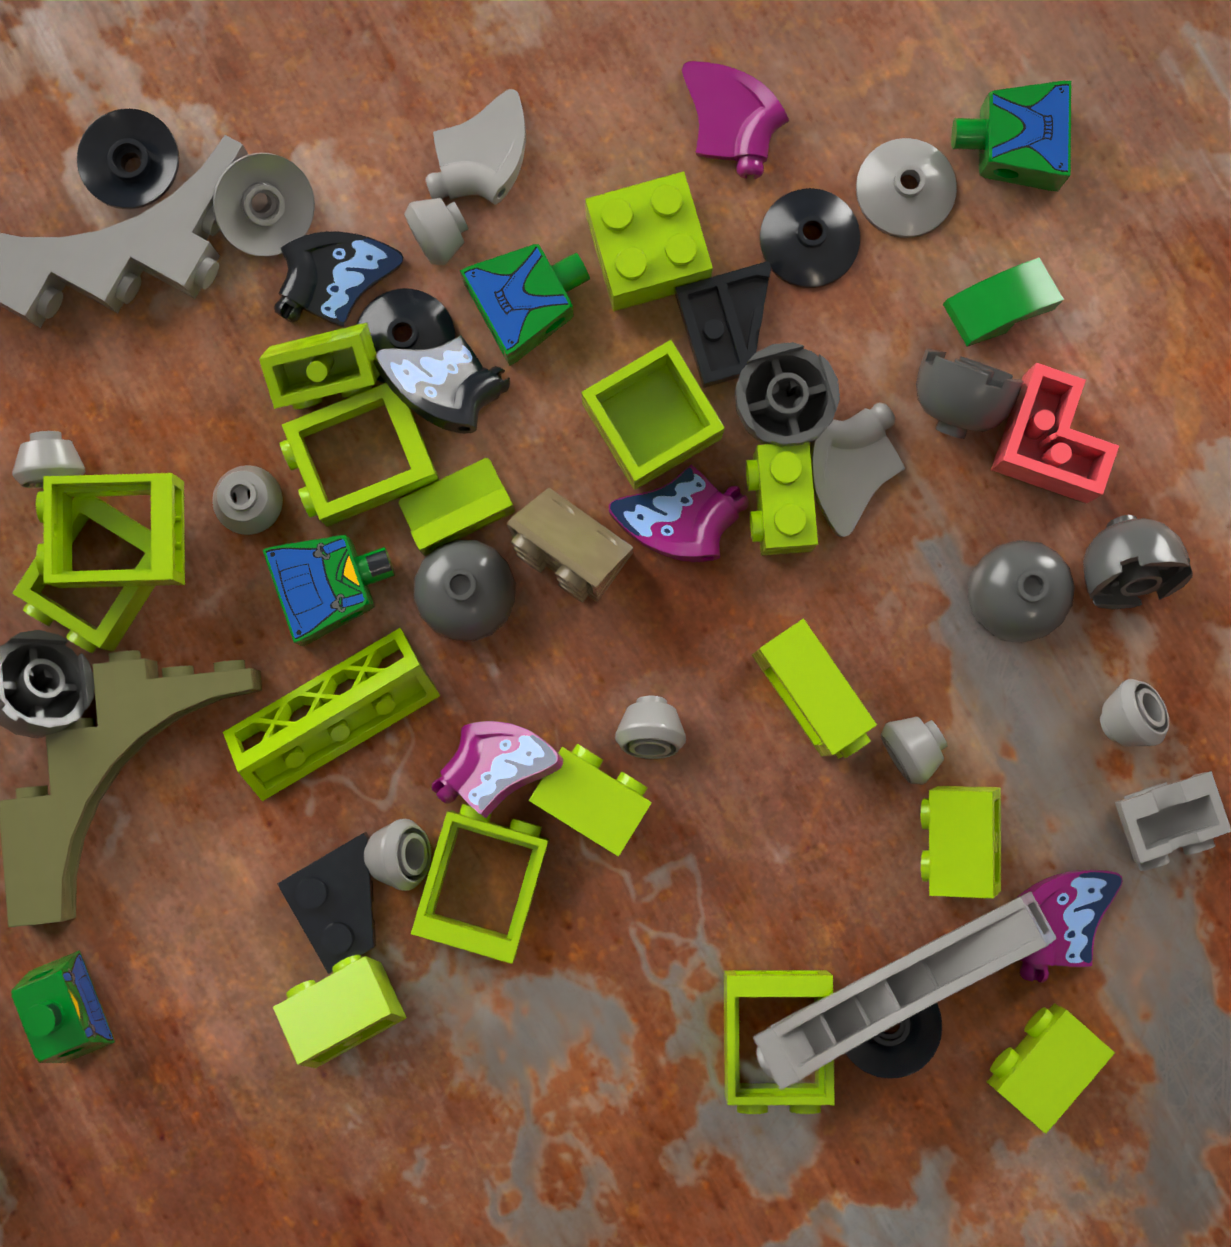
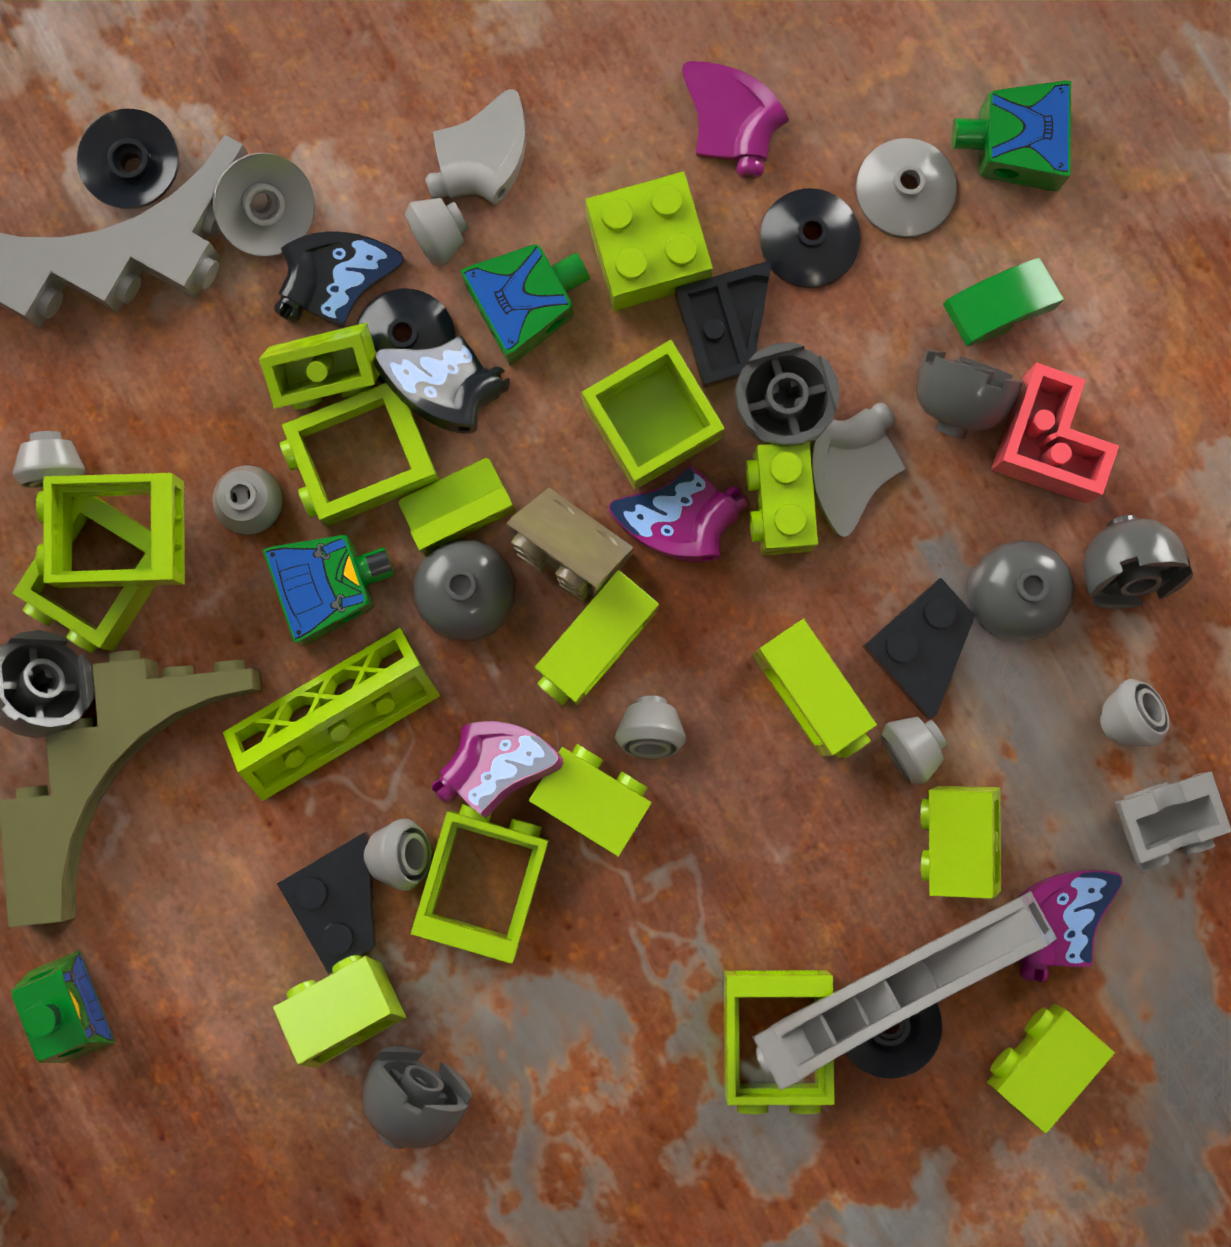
(411, 1101): none -> dark grey cylinder
(595, 640): none -> lime window
(924, 645): none -> black wing

